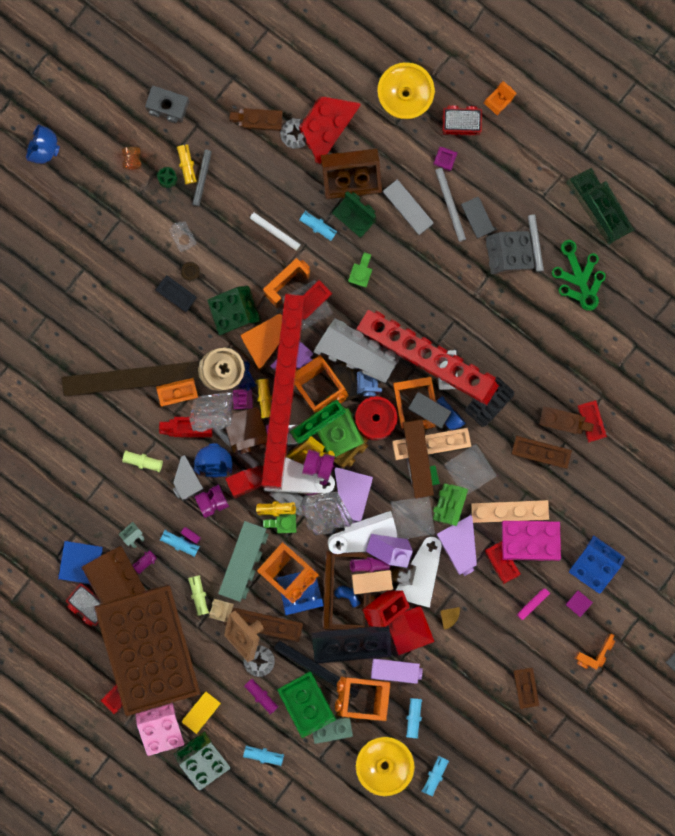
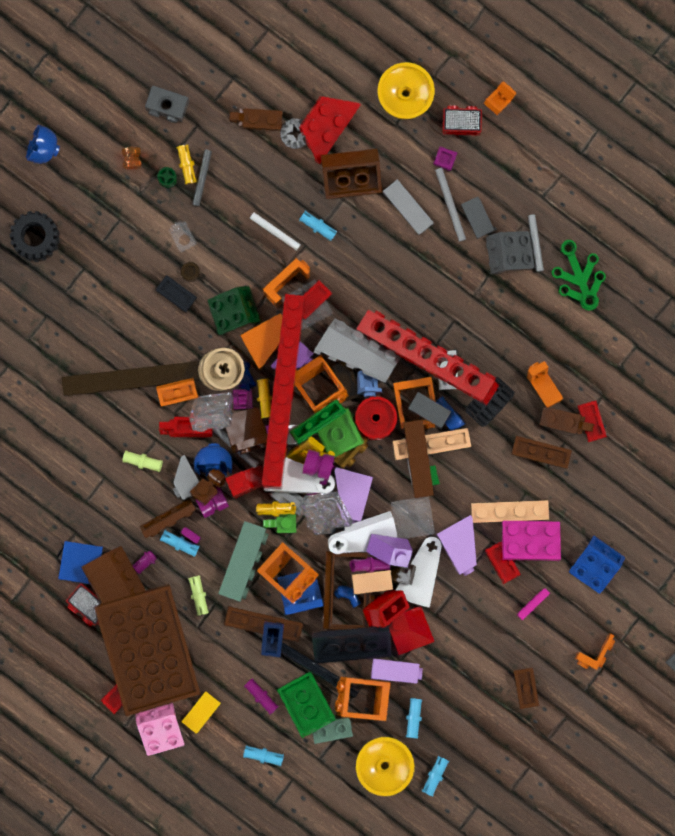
(25, 223): none -> black tyre
(130, 534): sand green tile -> none
(168, 518): none -> reddish brown plate
(201, 761): bracket -> none
(204, 490): none -> reddish brown plate
(220, 610): tan tile -> none
(243, 636): medium nougat tile -> none
(265, 668): light grey gear -> none
(272, 639): none -> dark blue slope
(355, 214): dark green bracket -> none
(360, 273): bright green plate -> none
(449, 617): pearl gold tile -> none
(450, 504): bright green plate -> none
(470, 469): clear plate -> none
(543, 384): none -> orange bracket
(578, 603): magenta tile -> none
(600, 205): clear green slope -> none

